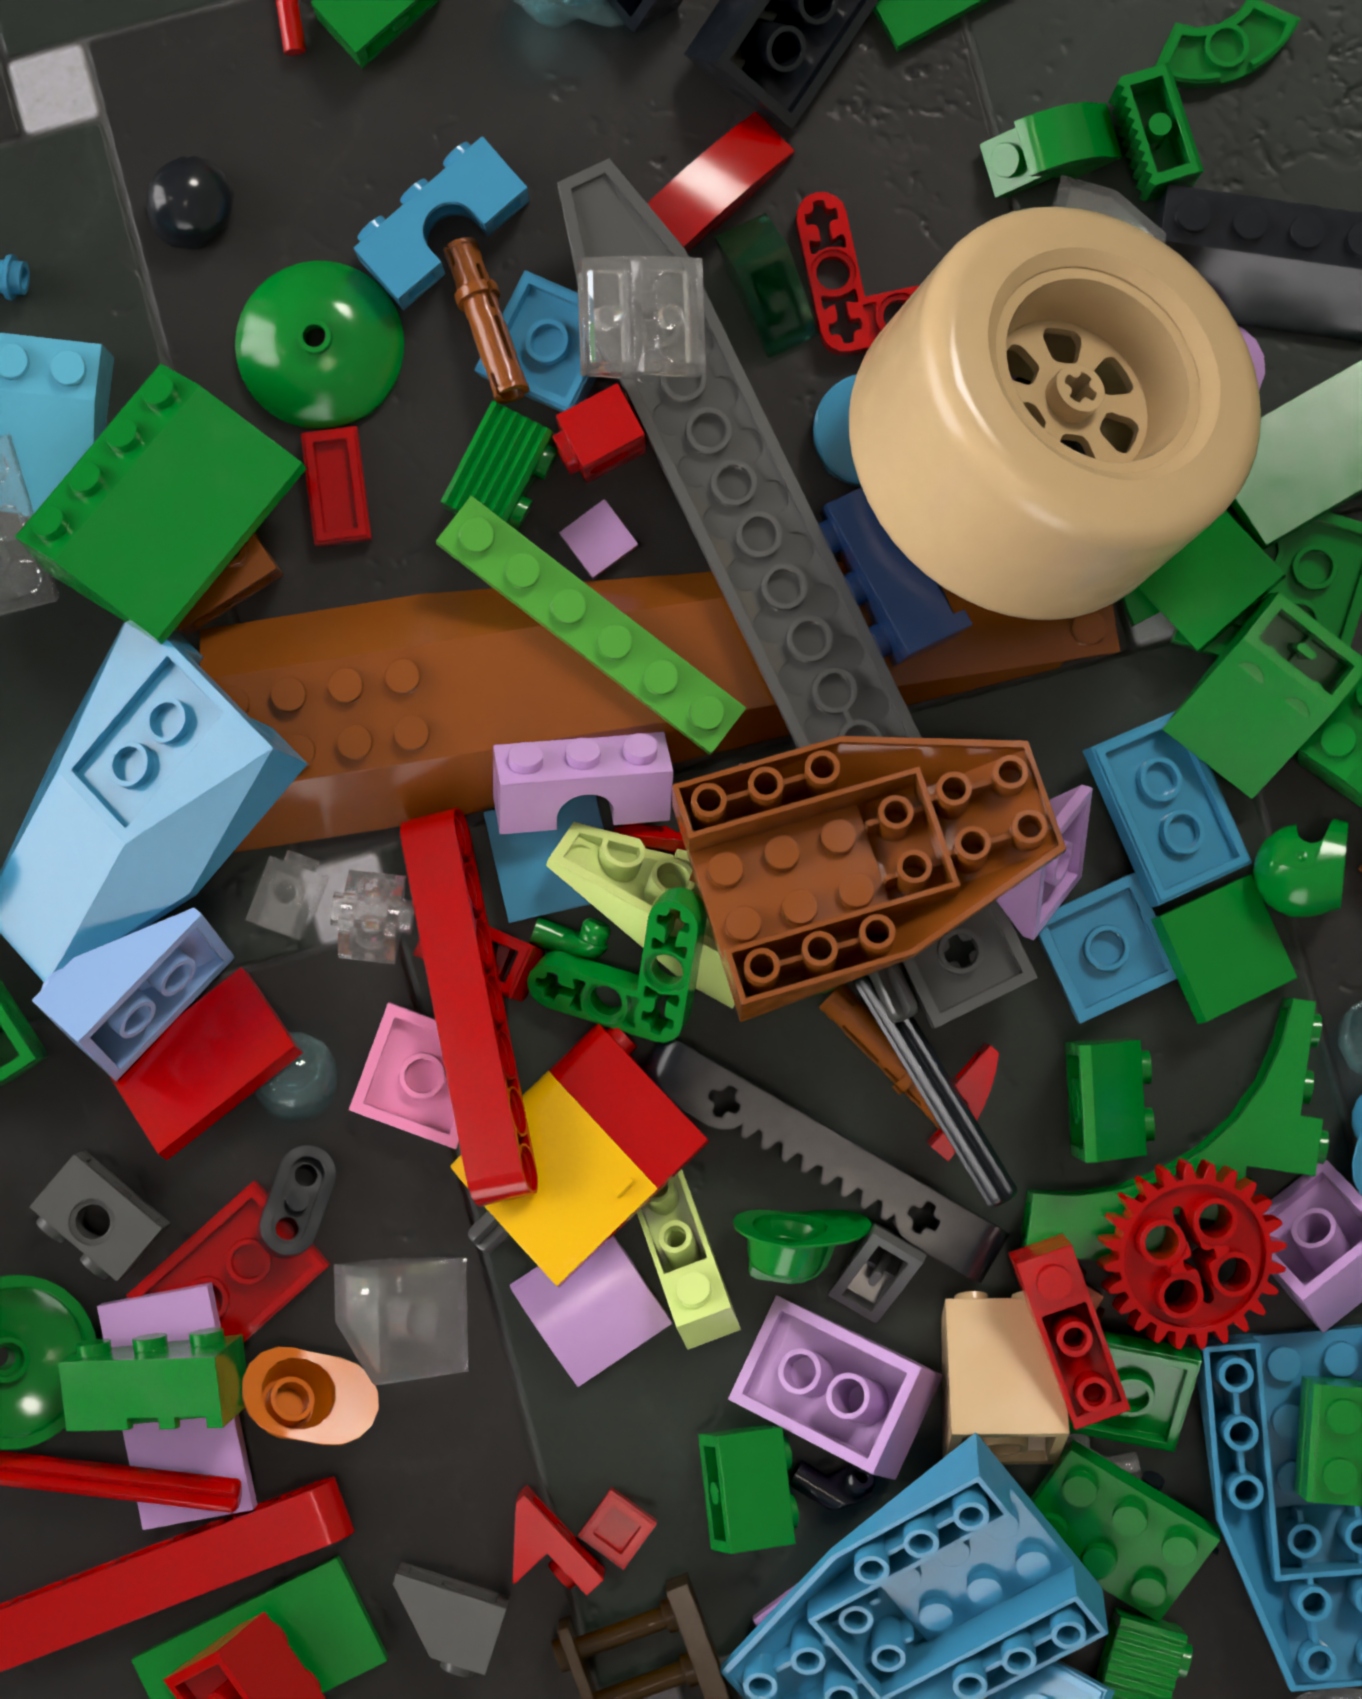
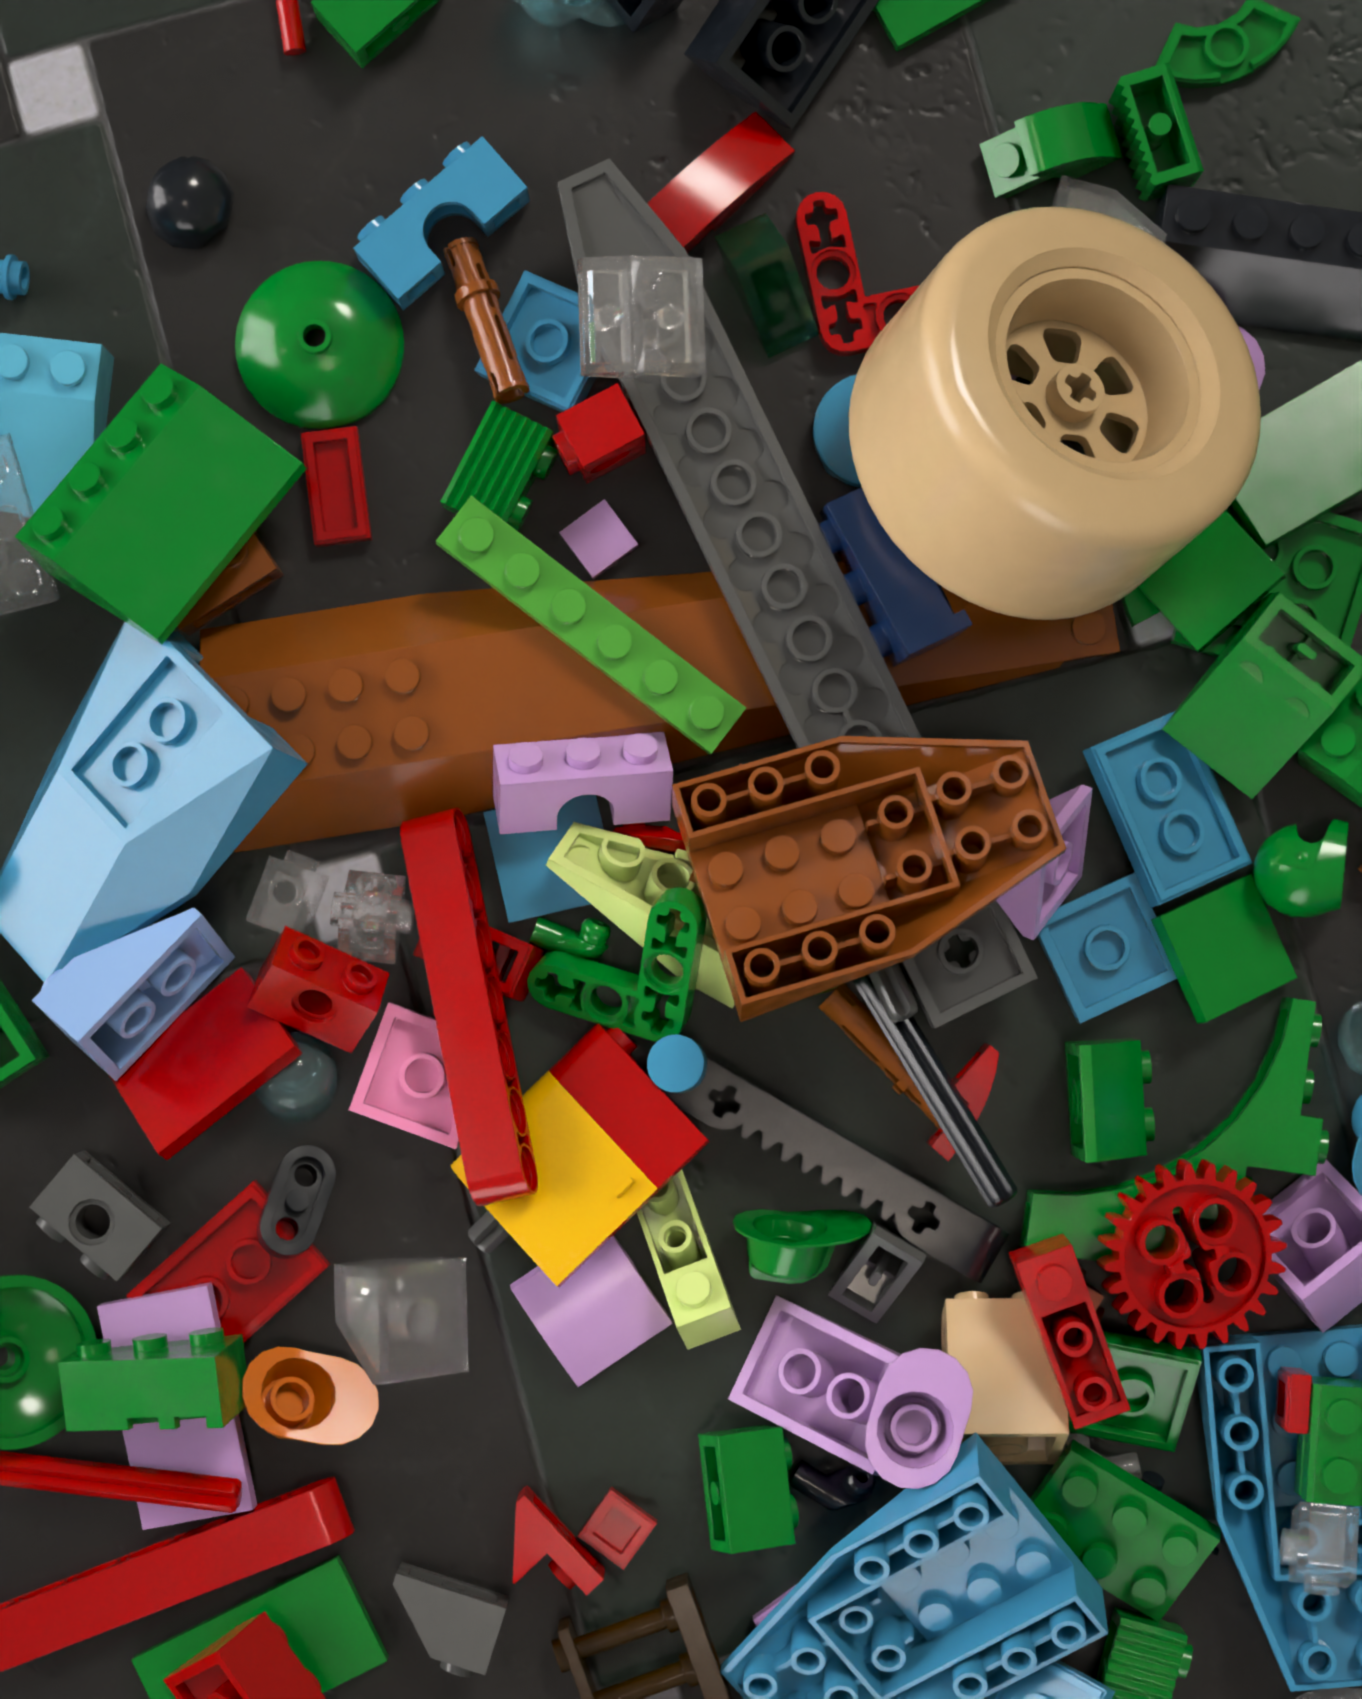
(318, 989): none -> red brick
(677, 1063): none -> dark azure tile
(918, 1418): none -> lavender piece
(1293, 1399): none -> red tile
(1321, 1547): none -> clear brick

